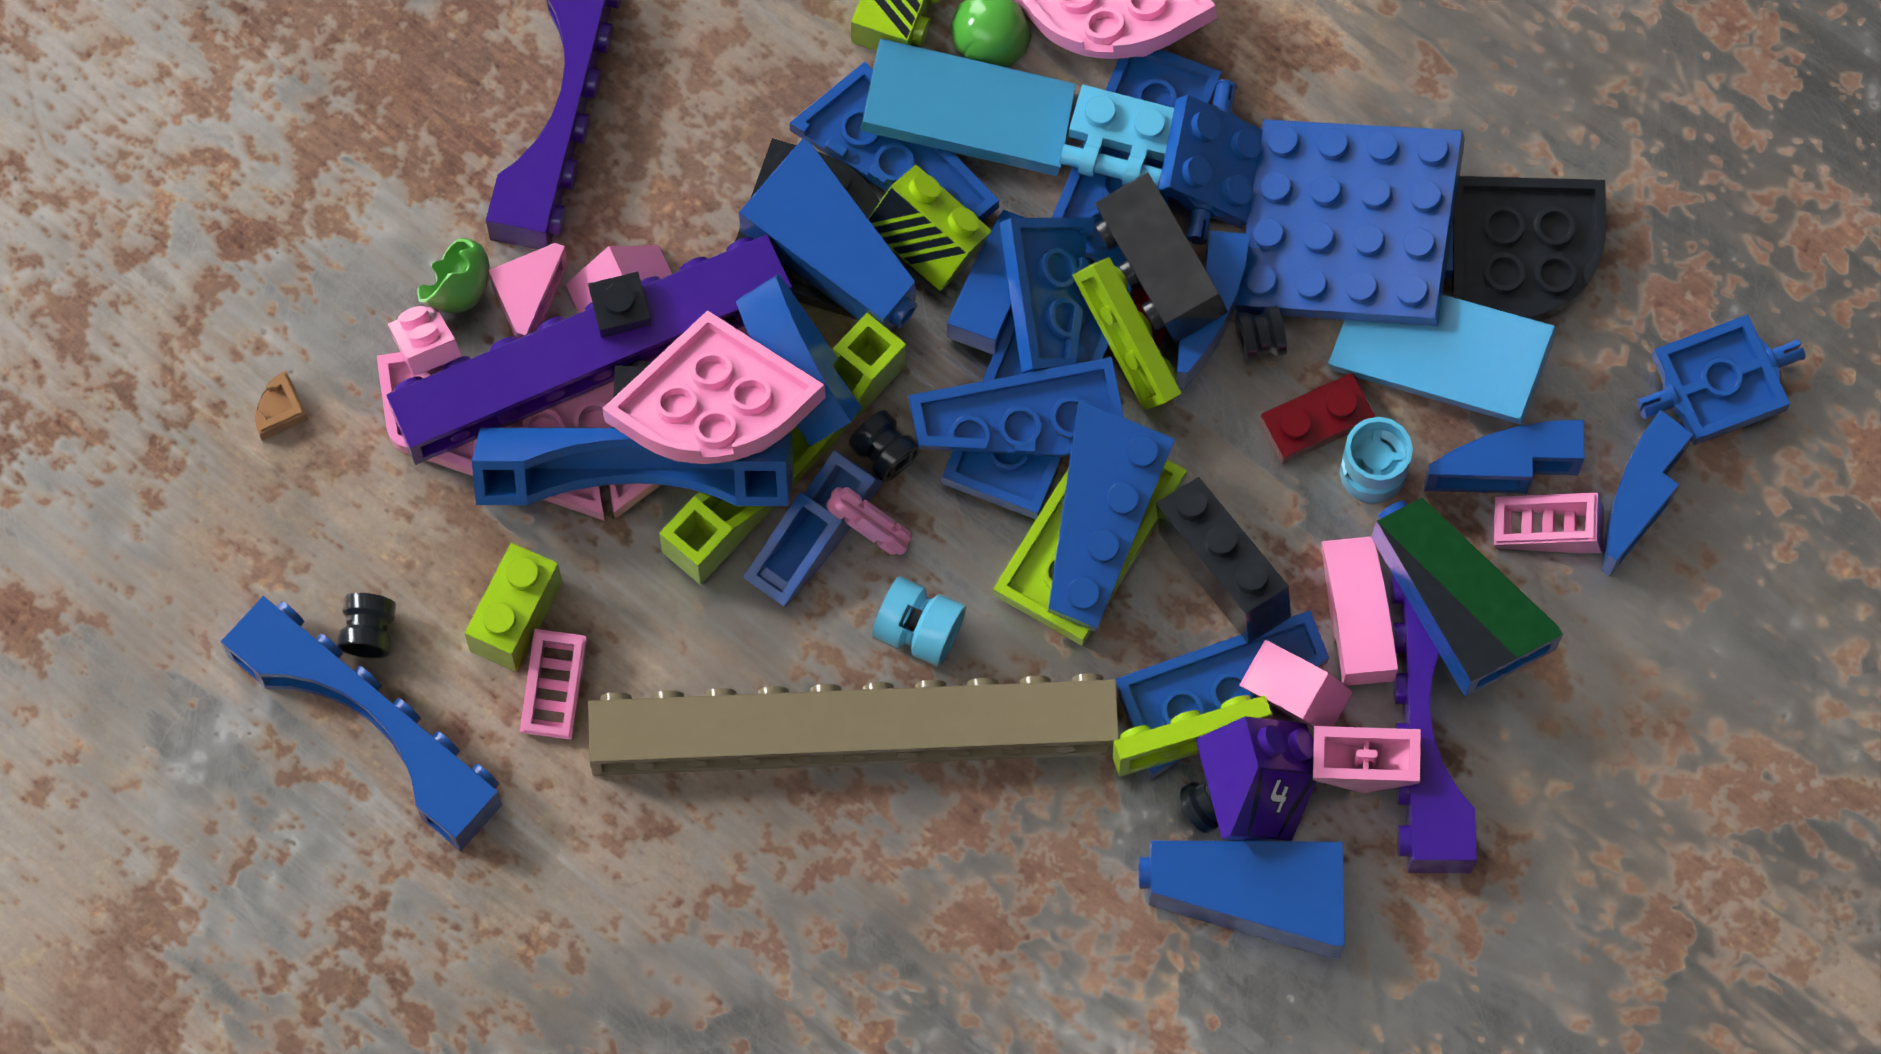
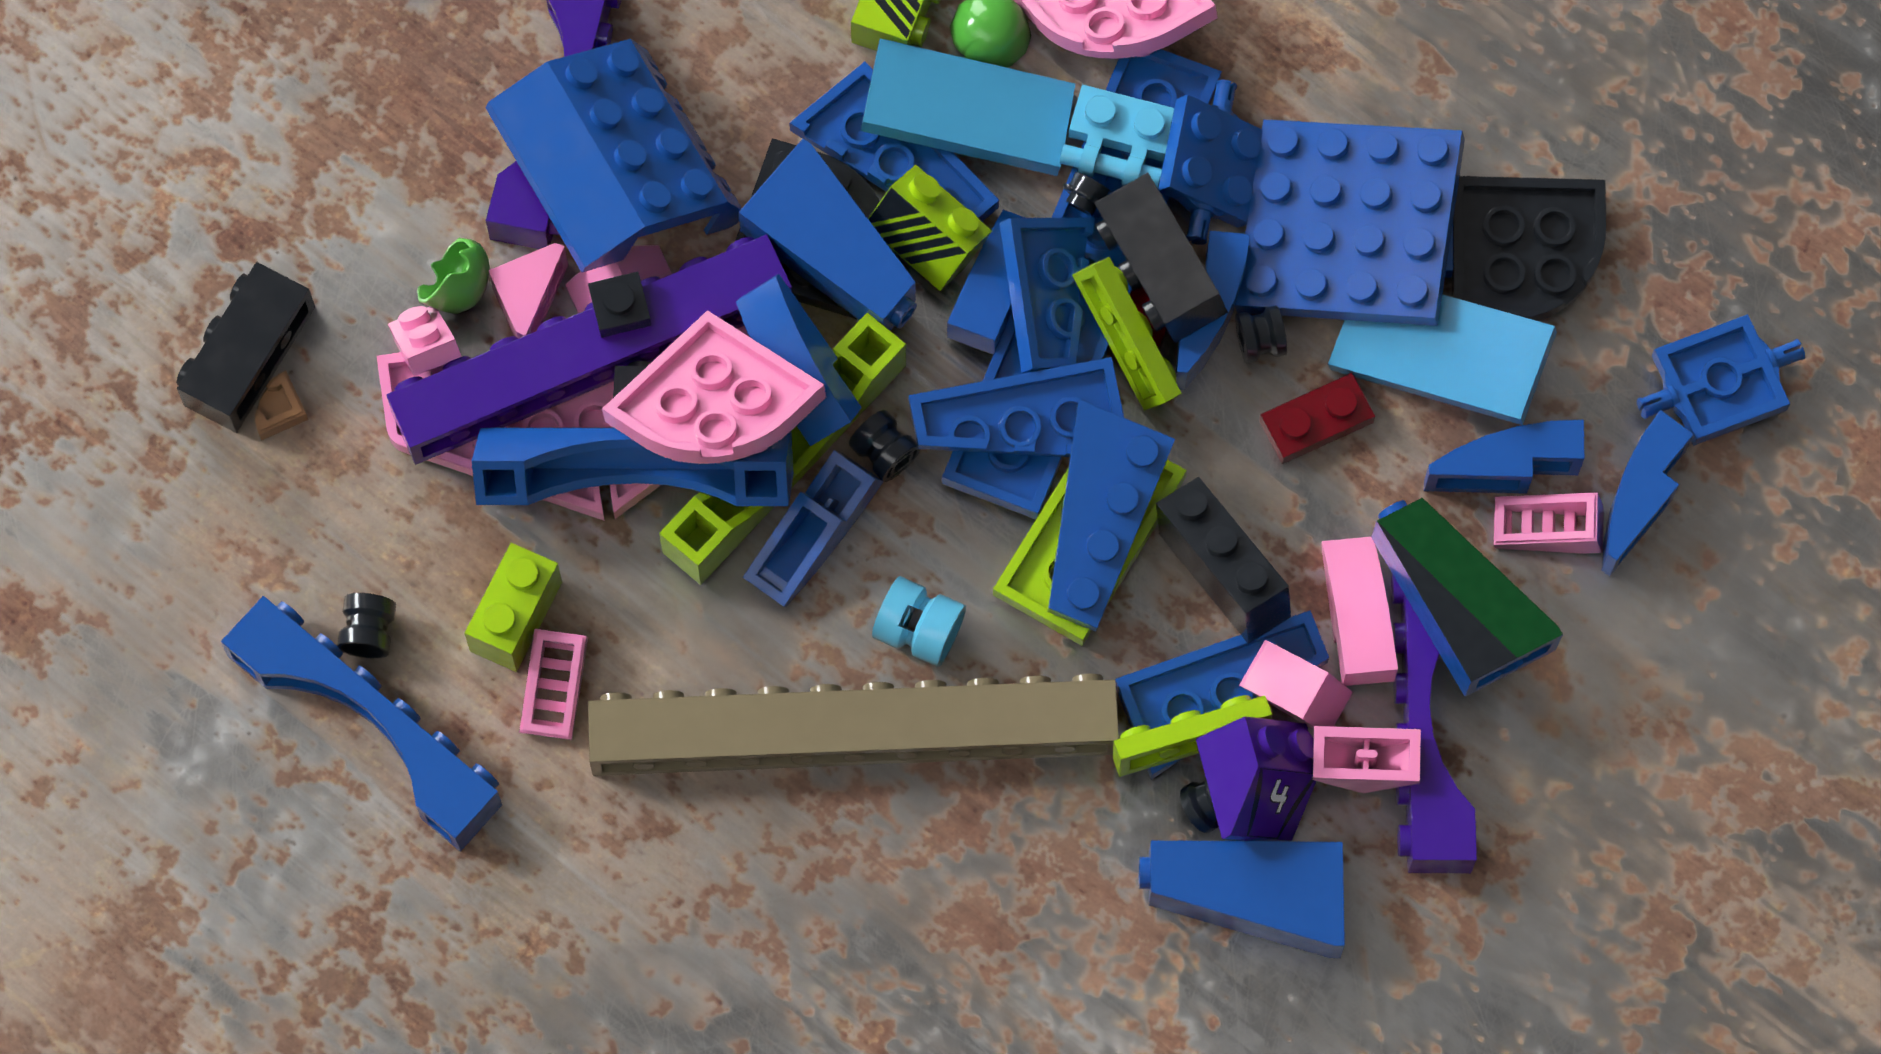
(244, 346): none -> black brick
(610, 152): none -> blue slope
(869, 521): bright pink axle -> none
(1084, 193): none -> black plate
(1381, 449): medium azure wheel -> none

